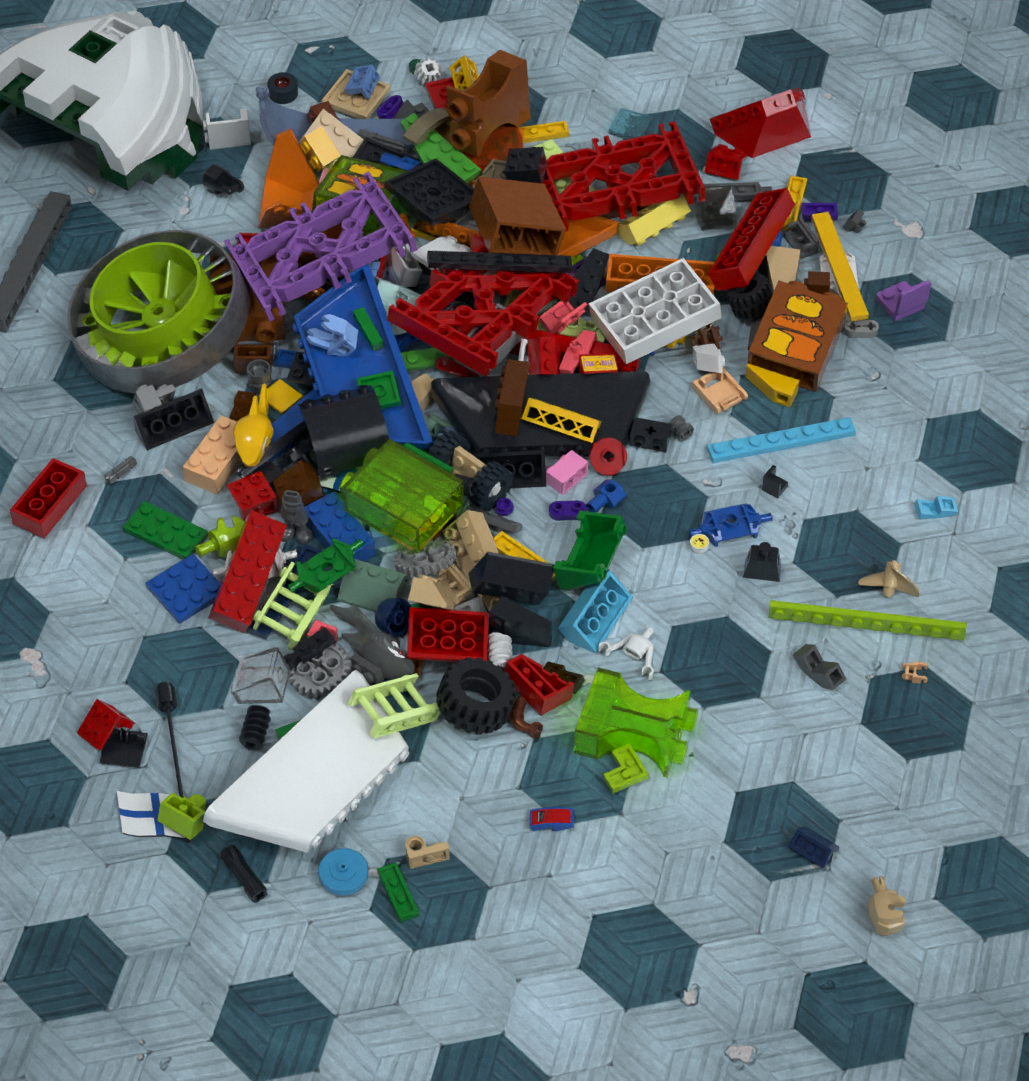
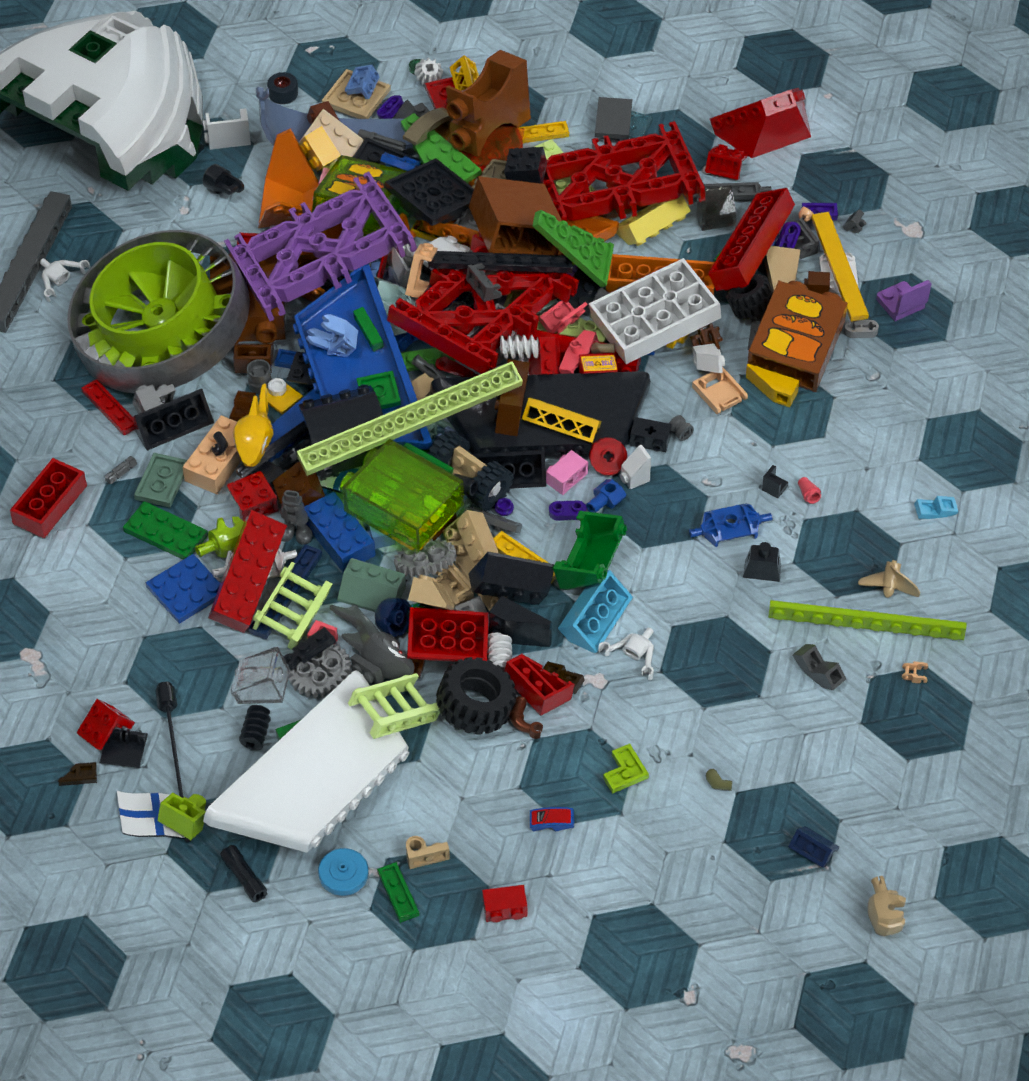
(58, 274): none -> white piece
(80, 774): none -> dark brown tile
(109, 406): none -> red tile
(161, 480): none -> sand green plate
(221, 445): none -> black arm
(277, 387): none -> white tile
(338, 556): green plate -> none
(409, 418): none -> yellowish green piece
(415, 285): none -> light nougat panel
(426, 368): none -> dark grey pin
(481, 283): none -> dark grey hinge
(504, 903): none -> red brick
(519, 347): none -> white piece
(583, 249): none -> bright green wing
(598, 348): none -> dark tan arm
(613, 118): none -> dark grey tile
(621, 716): clear neon green brick -> none
(636, 468): none -> white slope
(699, 543): tile -> none
(716, 782): none -> olive arm
(781, 440): medium azure plate -> none
(788, 238): none -> dark purple plate
(796, 189): yellow tile -> none
(805, 213): none -> light nougat hinge
(809, 490): none -> coral cone

